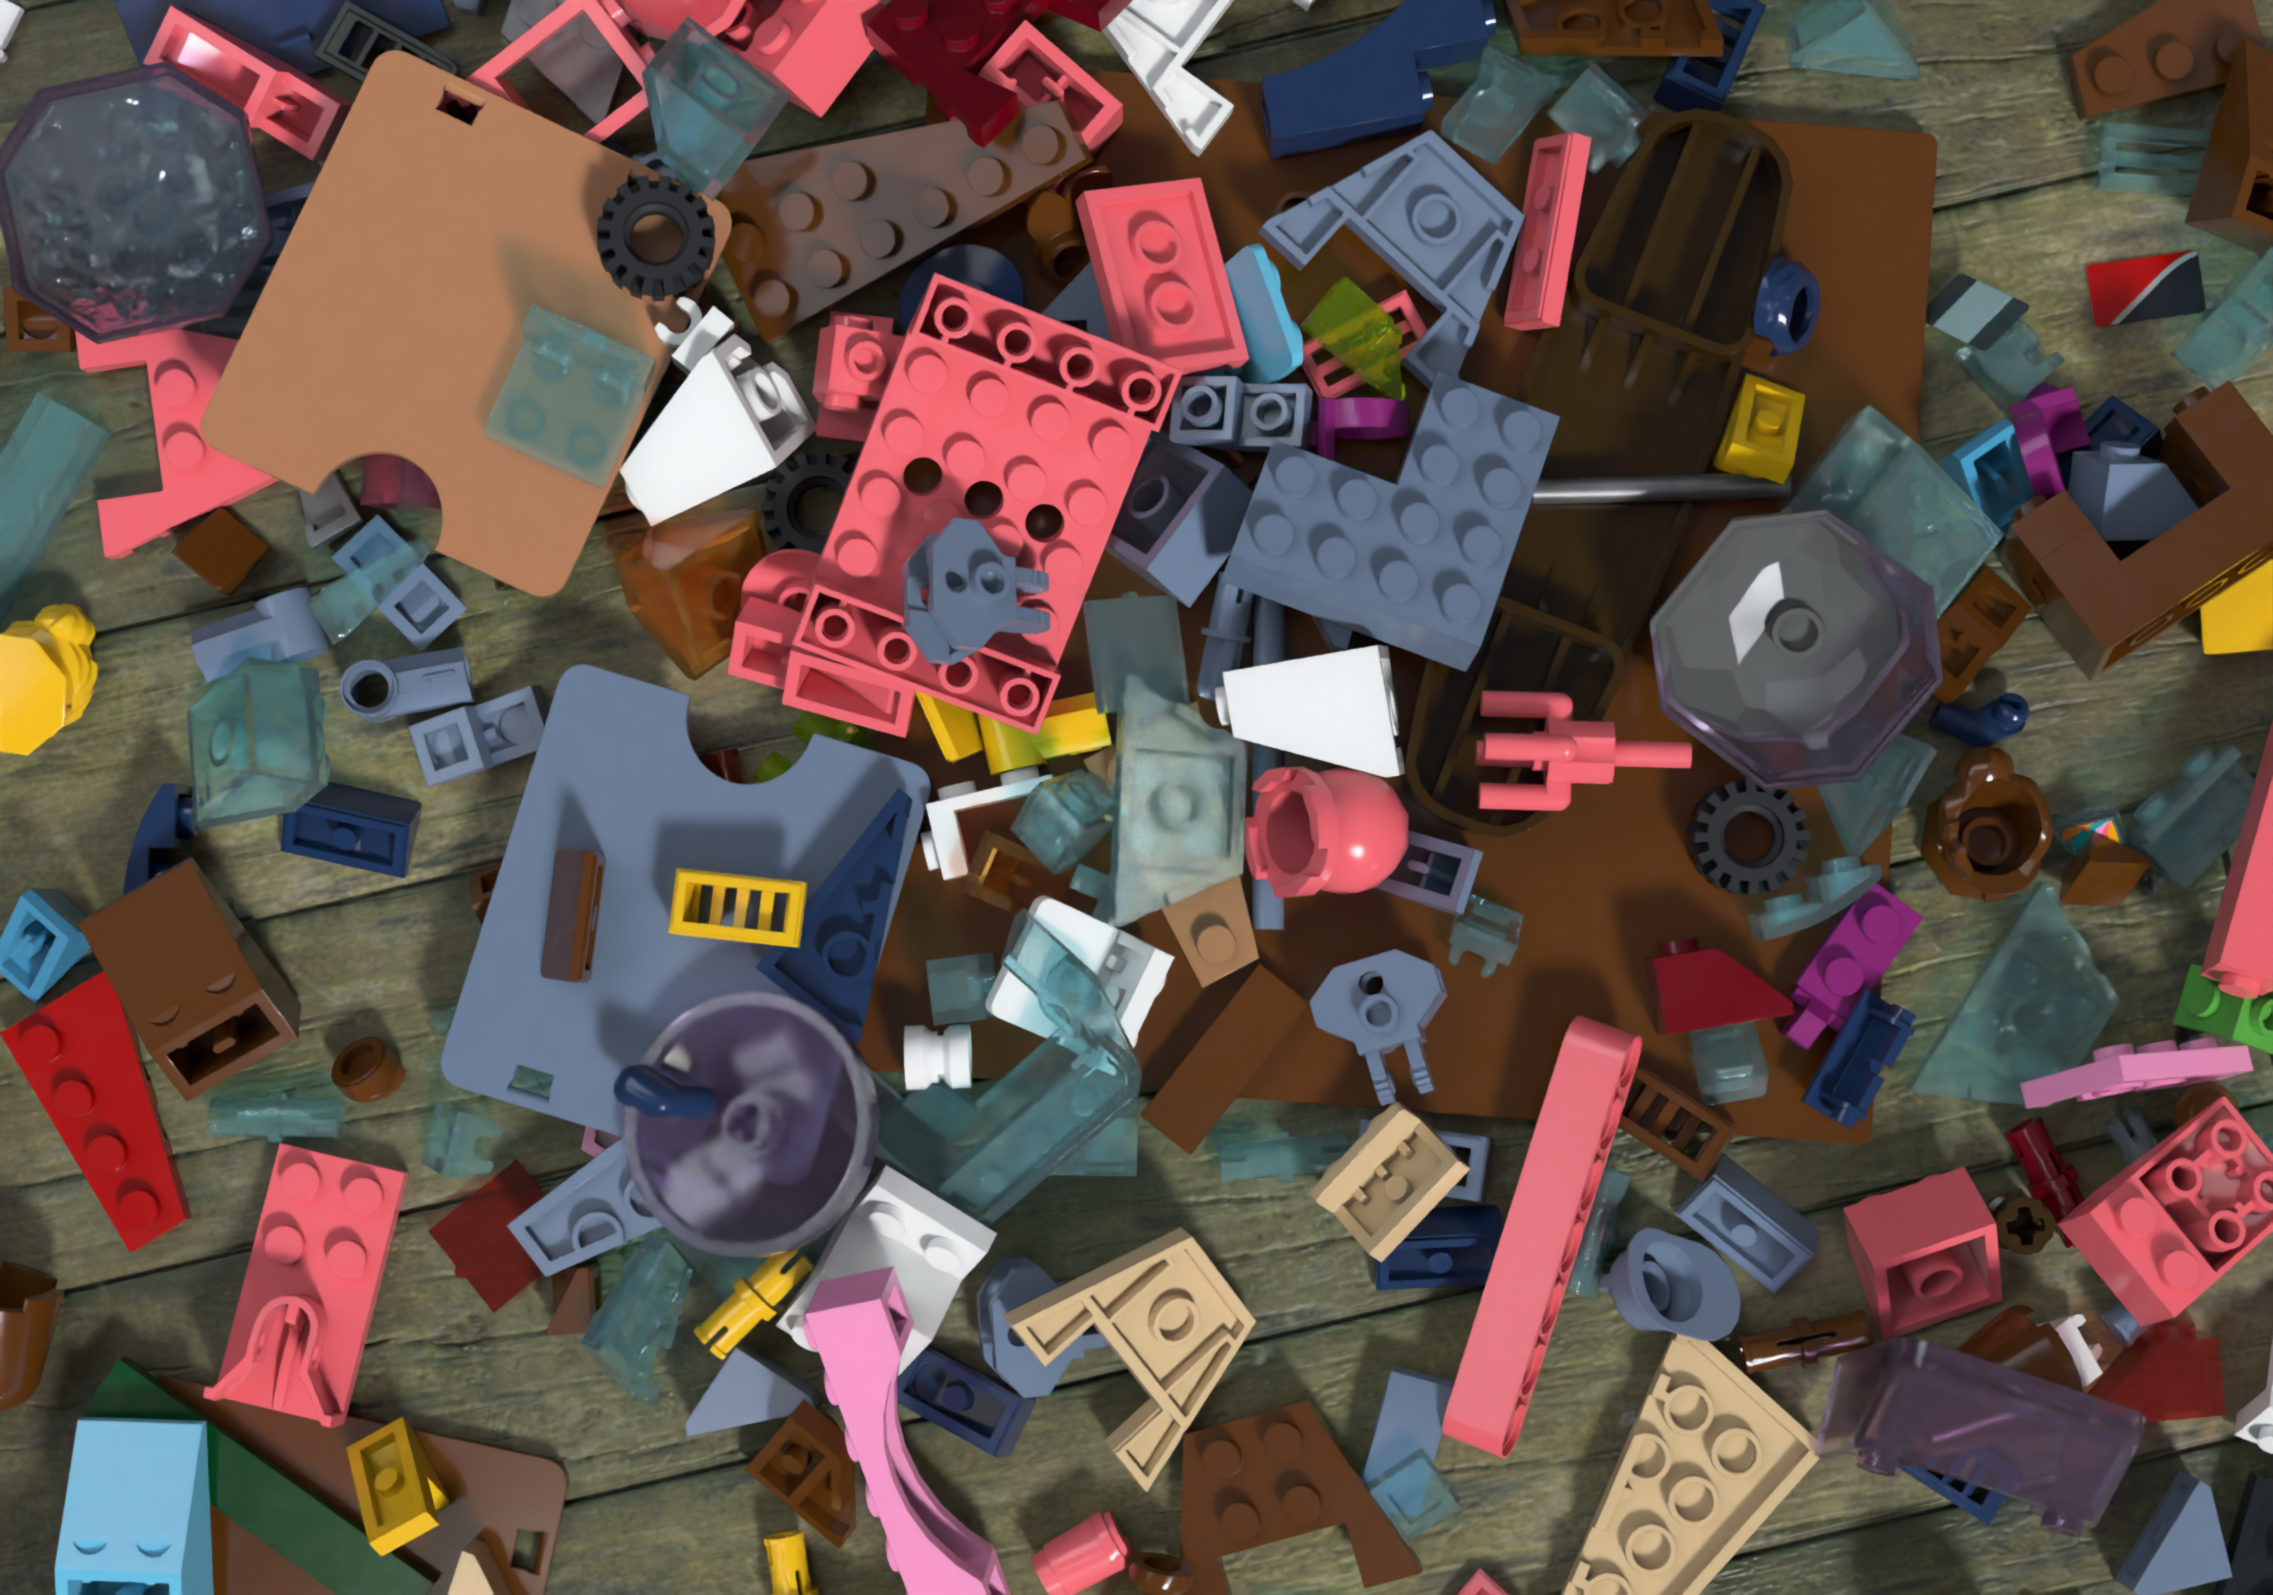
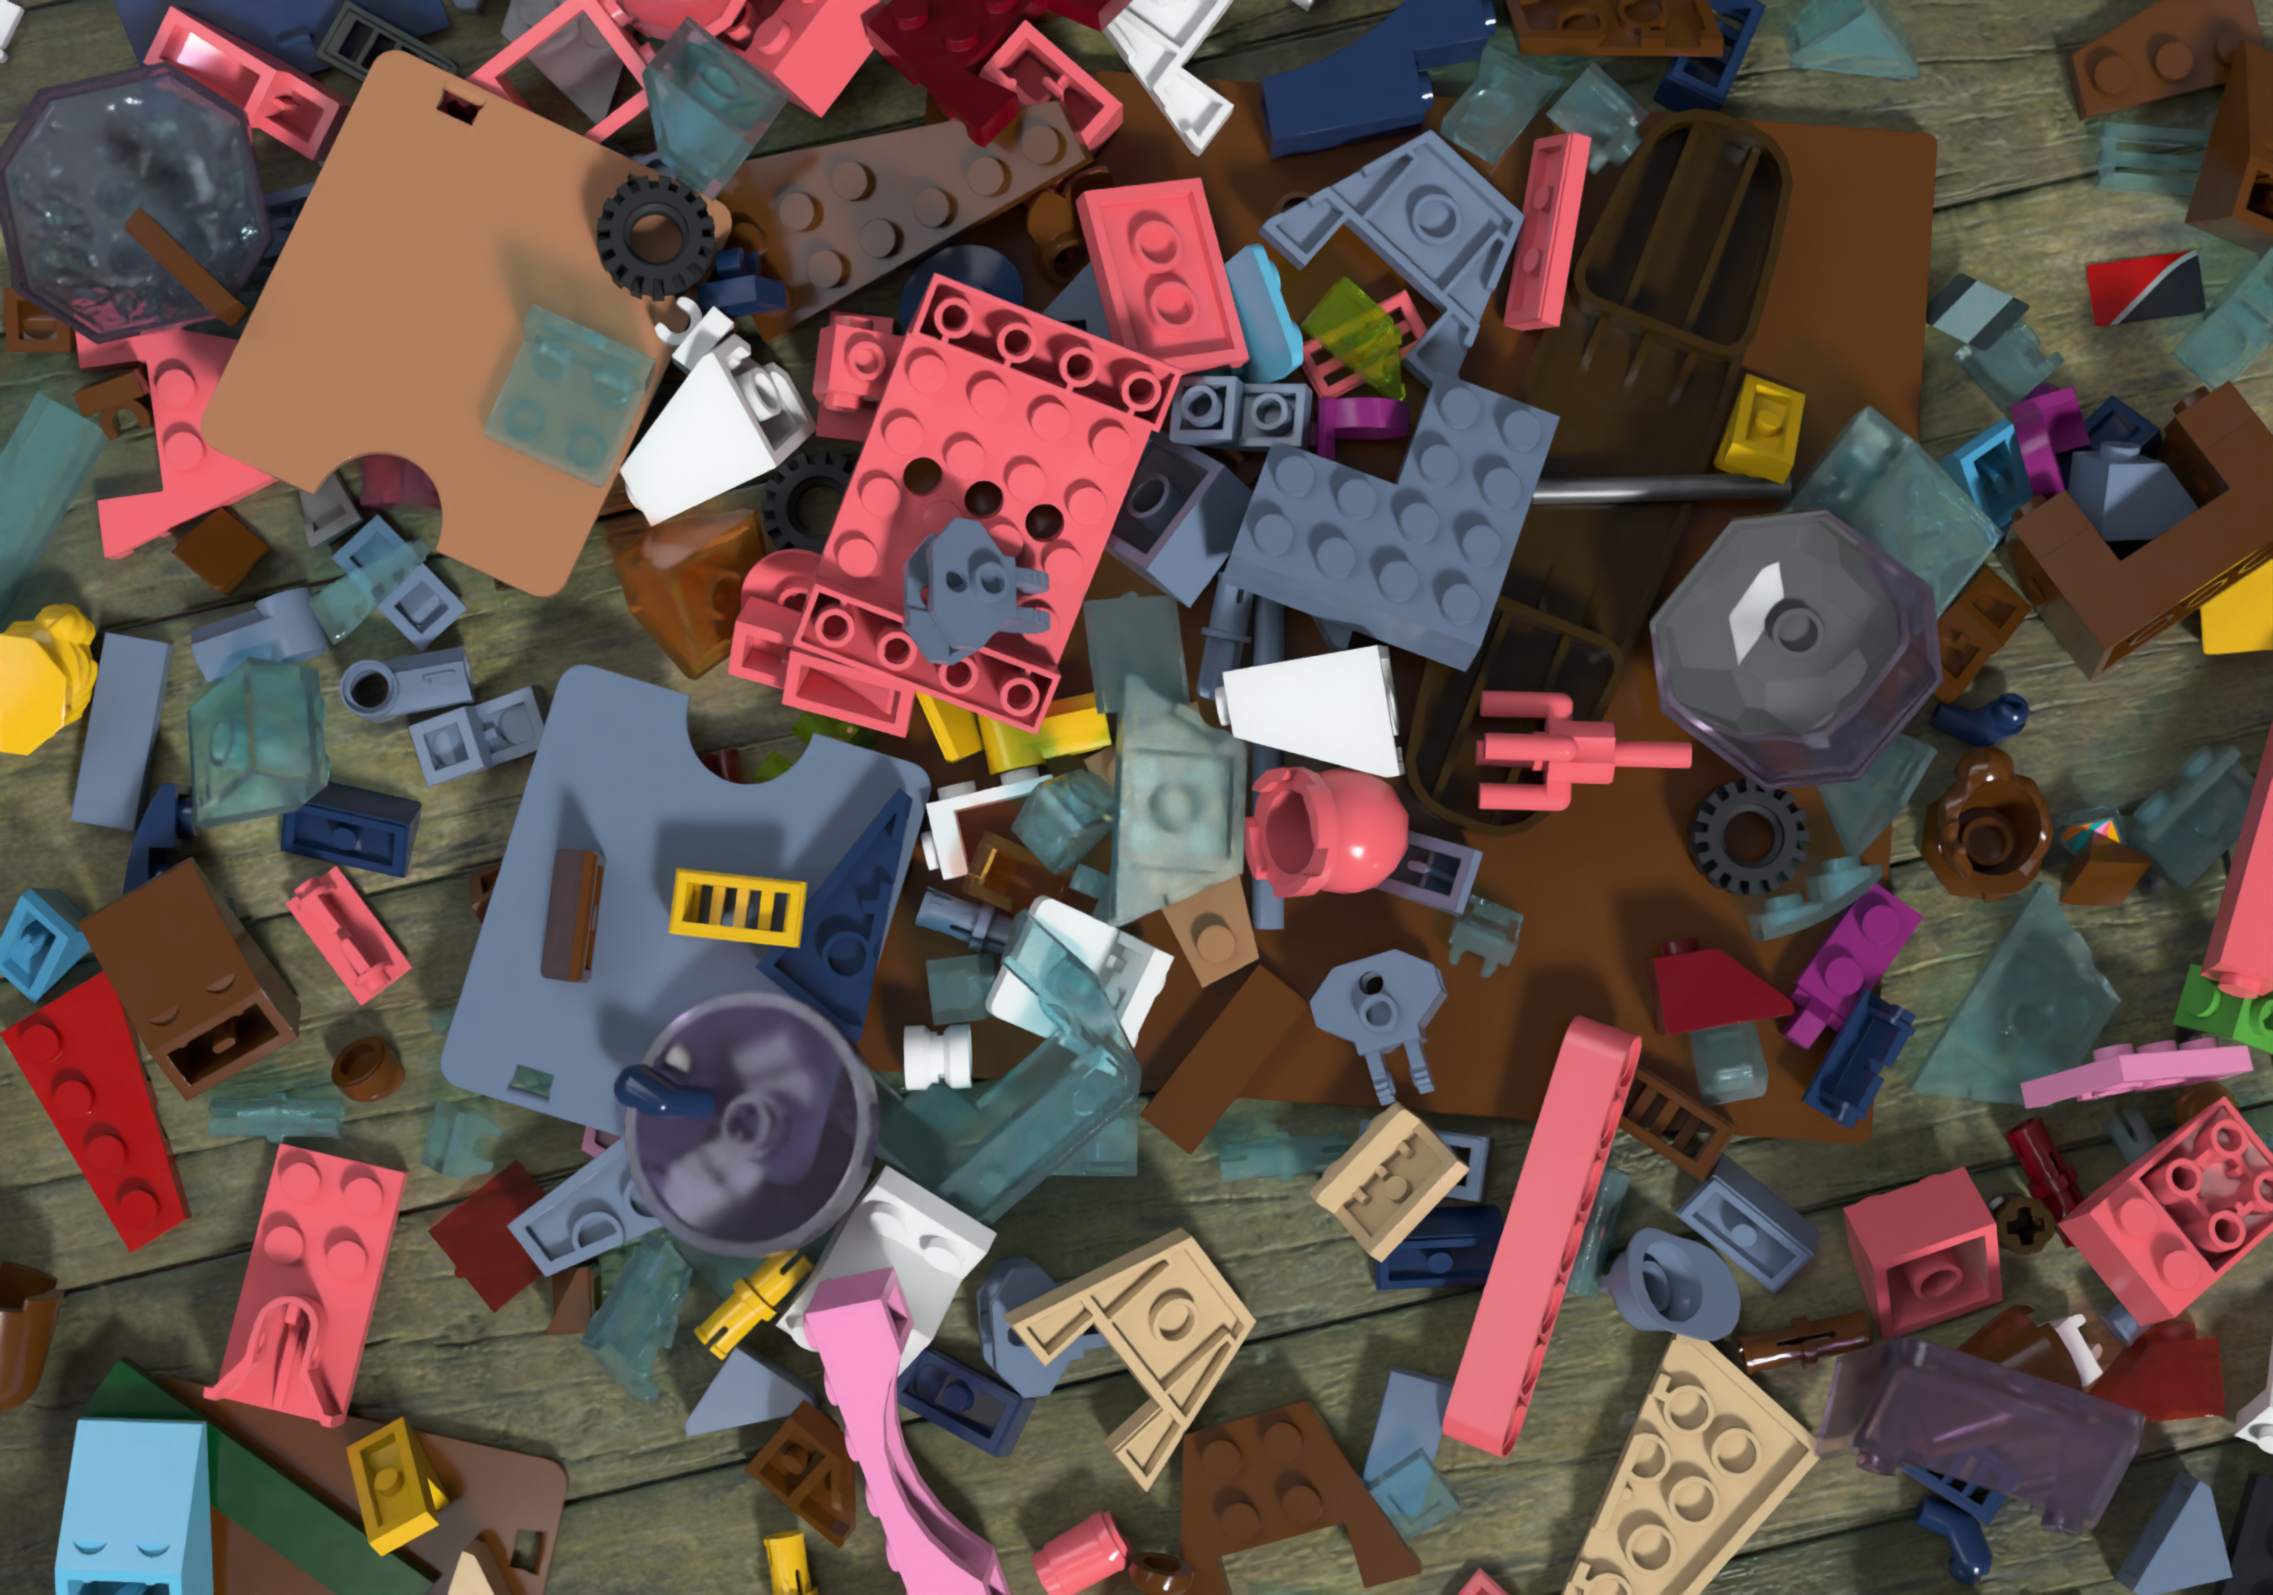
(117, 393): none -> reddish brown tile
(122, 732): none -> sand blue tile
(186, 268): none -> reddish brown tile
(348, 934): none -> coral hinge
(741, 286): none -> dark blue tile
(965, 920): none -> sand blue pin
(1780, 287): dark blue piece -> none
(1964, 1535): none -> dark blue arm

